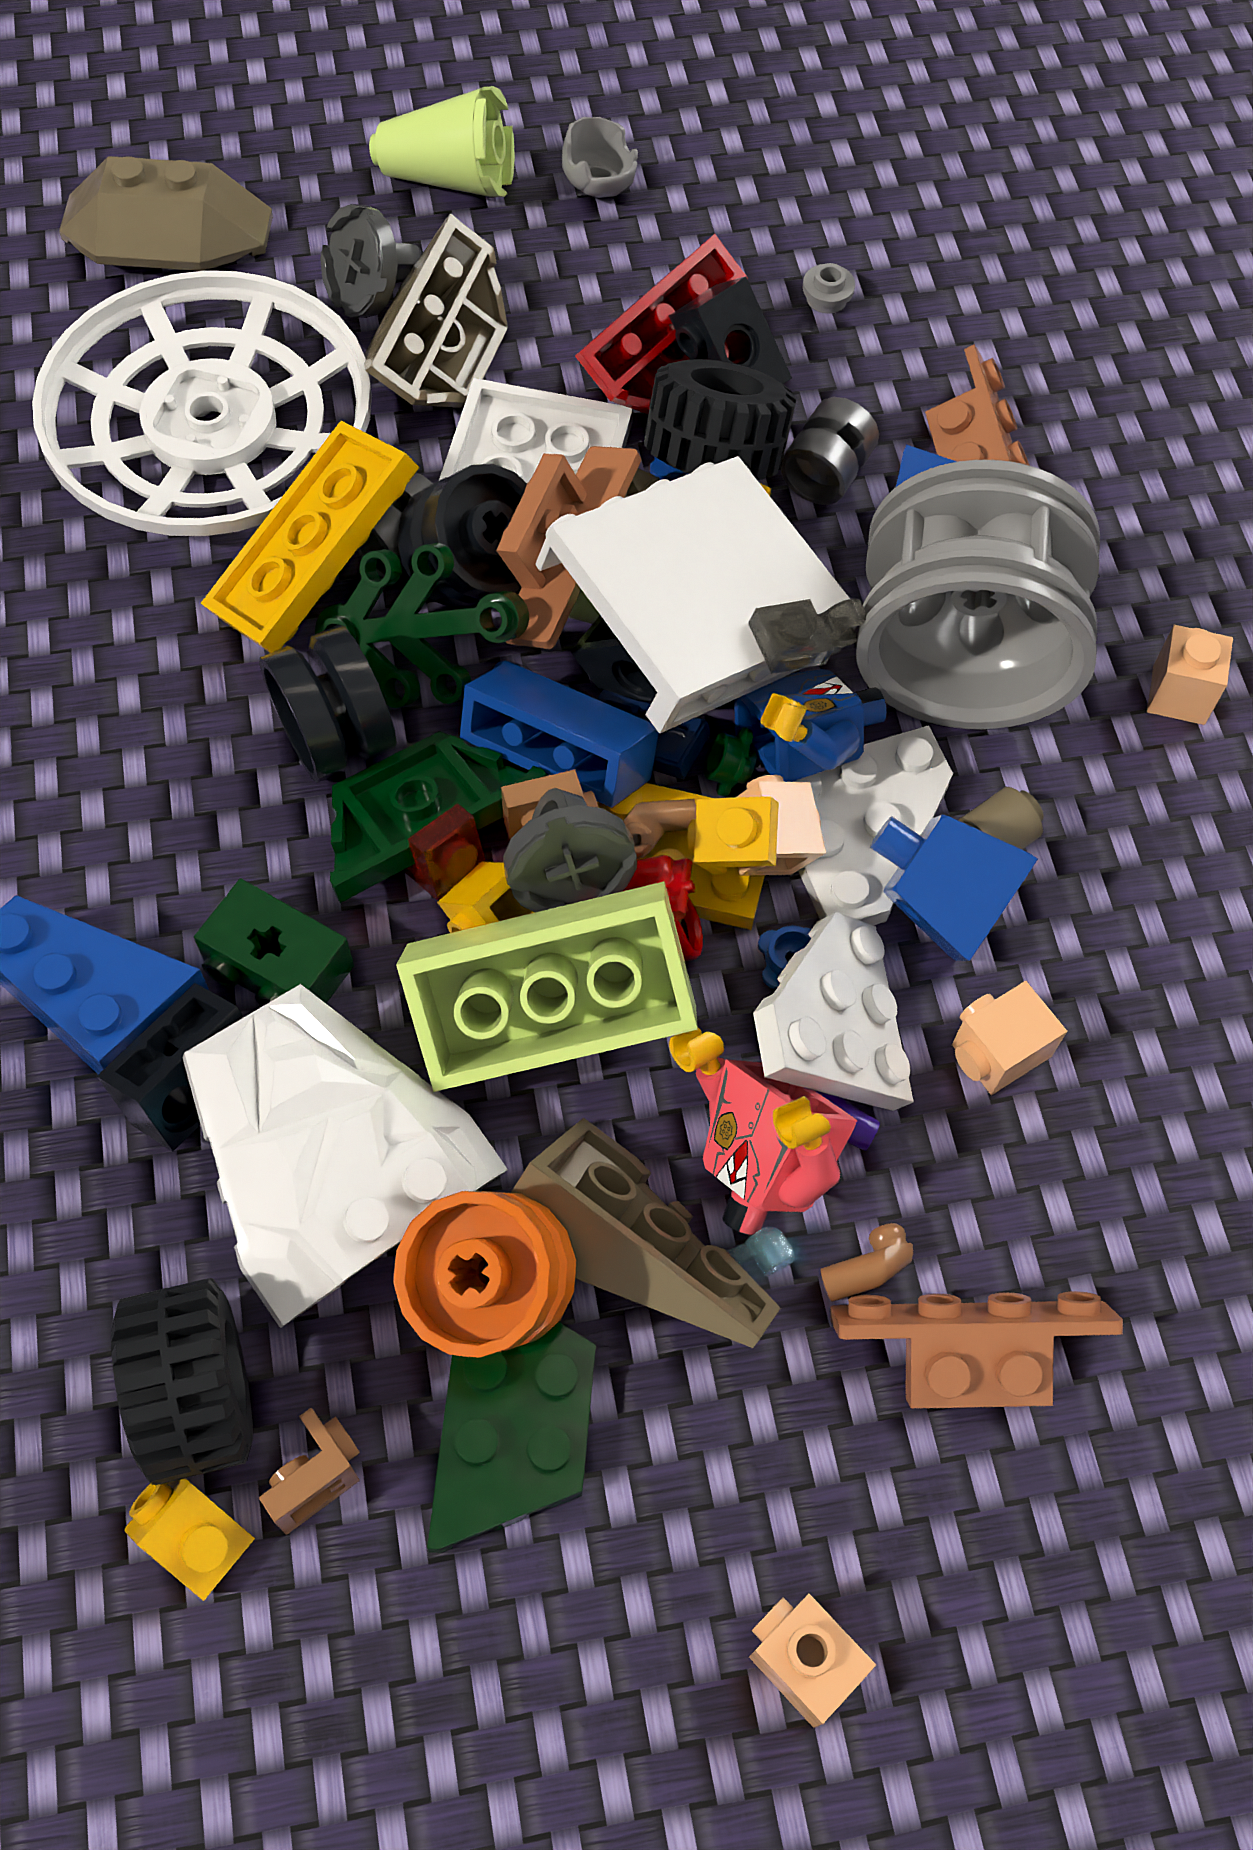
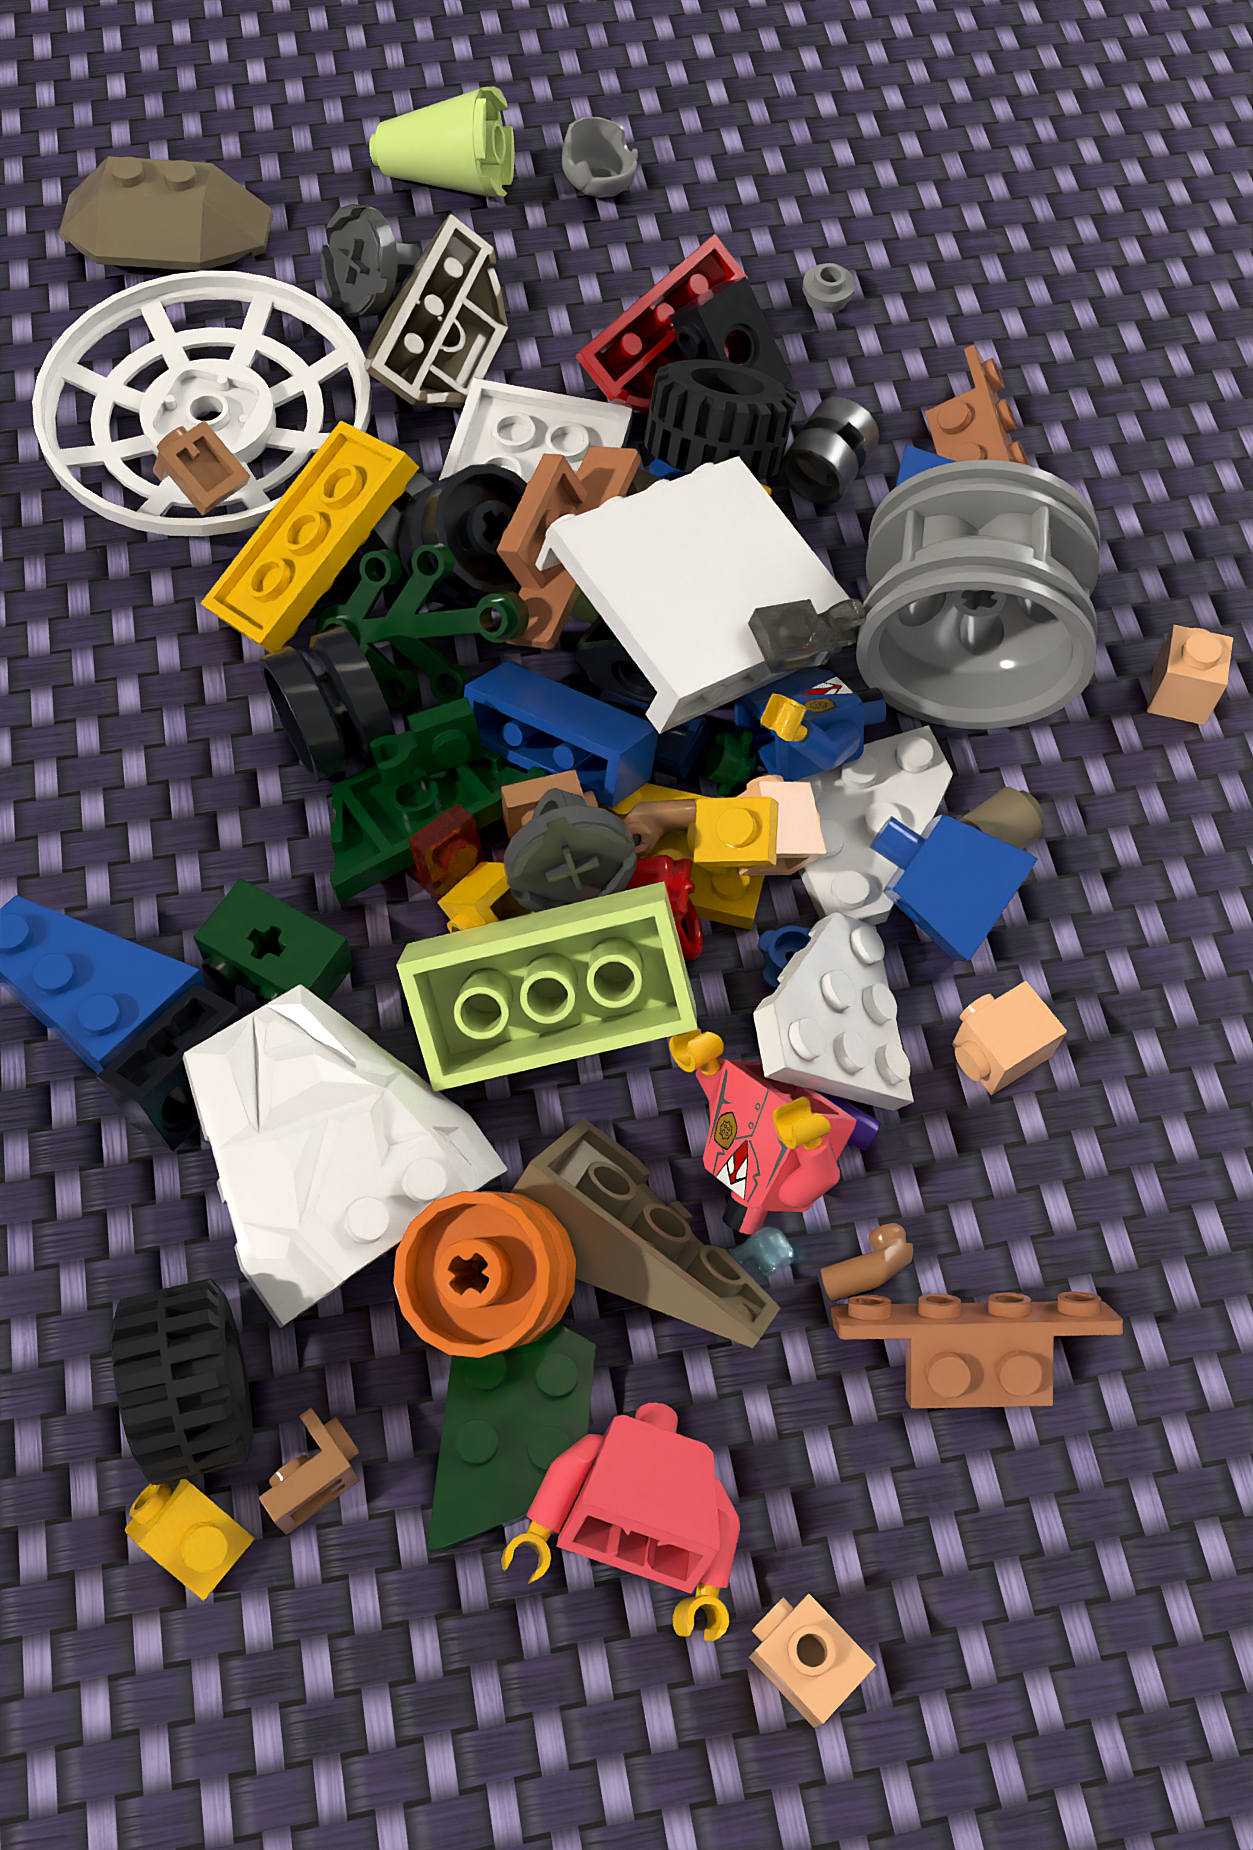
(200, 466): none -> medium nougat bracket
(437, 740): none -> dark green plate
(643, 1506): none -> coral torso

